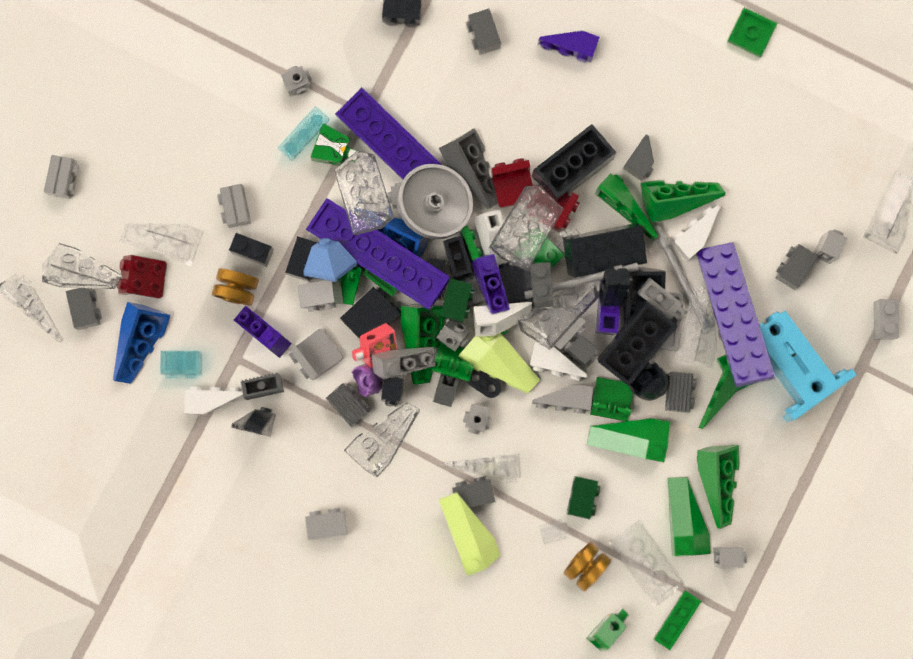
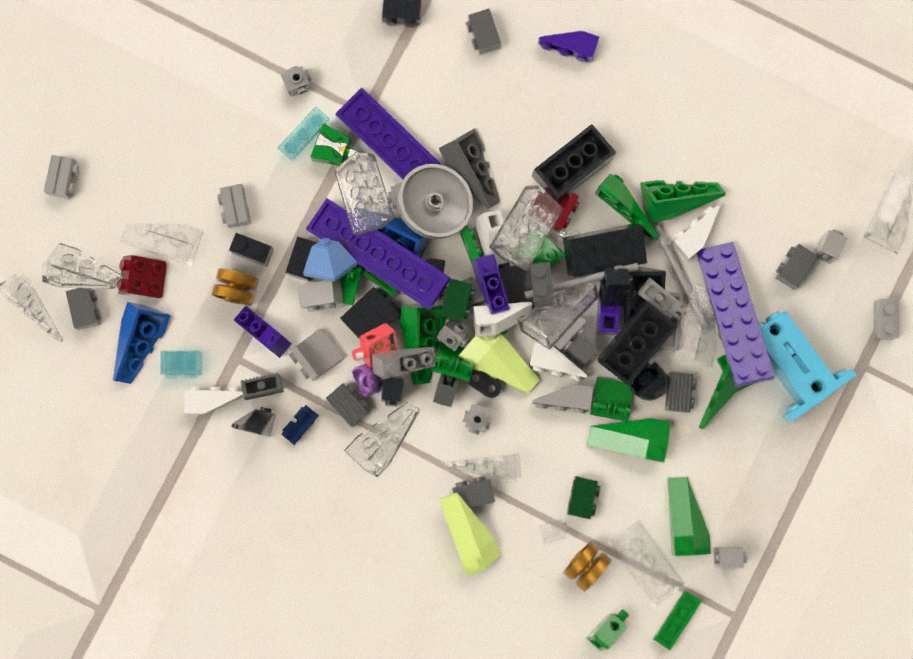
(305, 418): none -> dark blue hinge
(326, 525): light grey brick -> none
(457, 257): black brick -> none
(510, 181): dark red bracket -> none
(641, 160): dark grey slope -> none
(717, 474): green wedge -> none
(752, 32): green tile -> none

